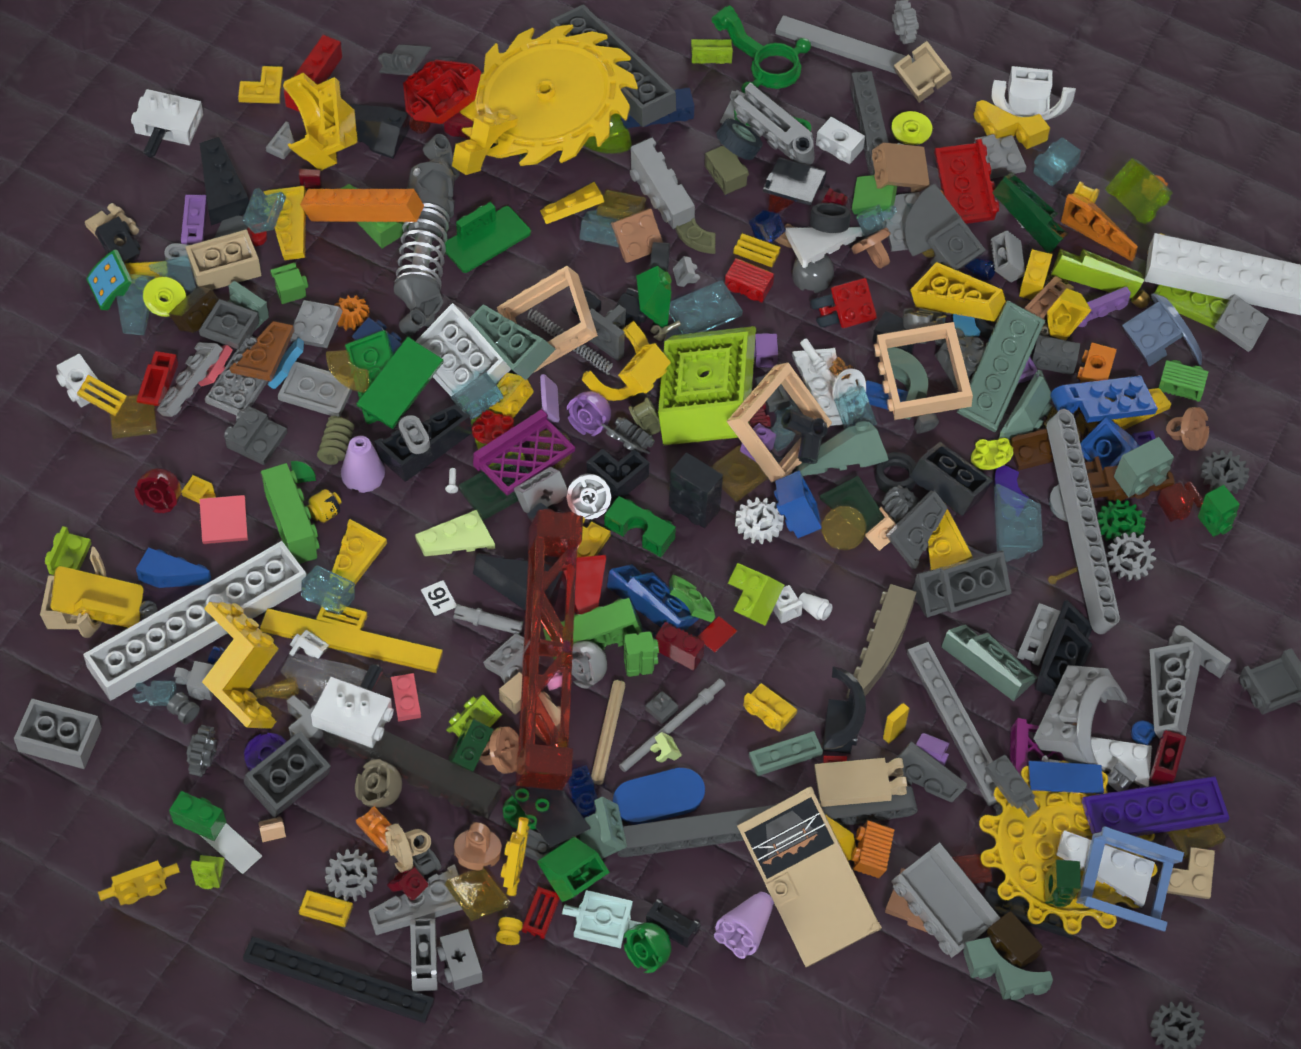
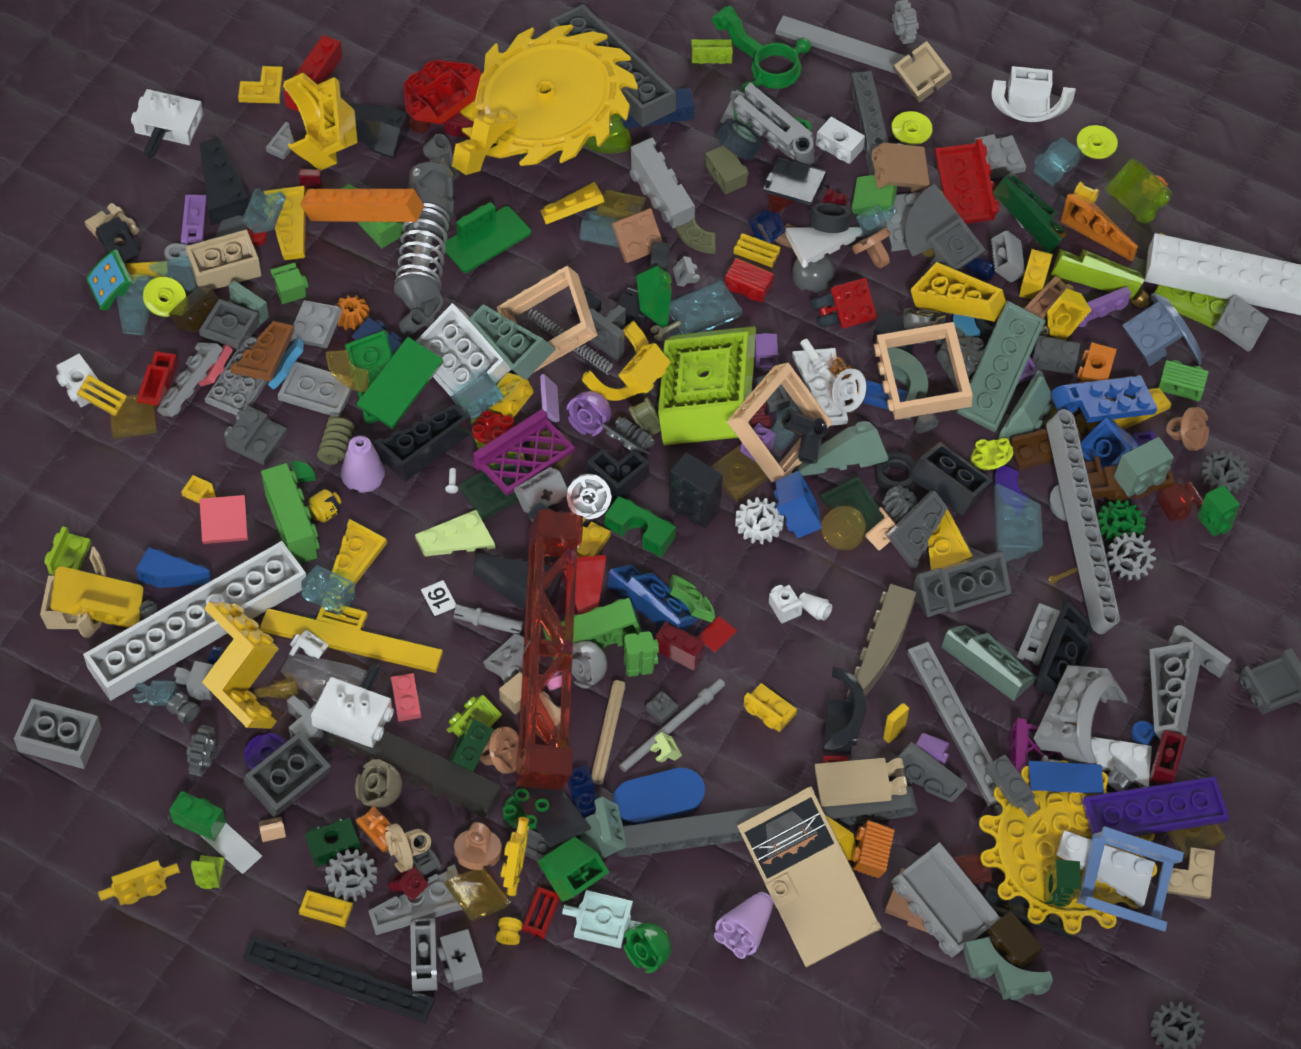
(158, 490): dark red cylinder -> none
(322, 851): none -> dark green brick
(403, 60): dark grey hinge -> none
(415, 436): light grey plate -> none
(676, 925): black hinge -> none
(758, 593): lime brick -> none
(785, 753): sand green plate -> none
(855, 407): clear light blue plate -> none
(1028, 130): yellow arch -> none
(1097, 142): none -> neon yellow dish

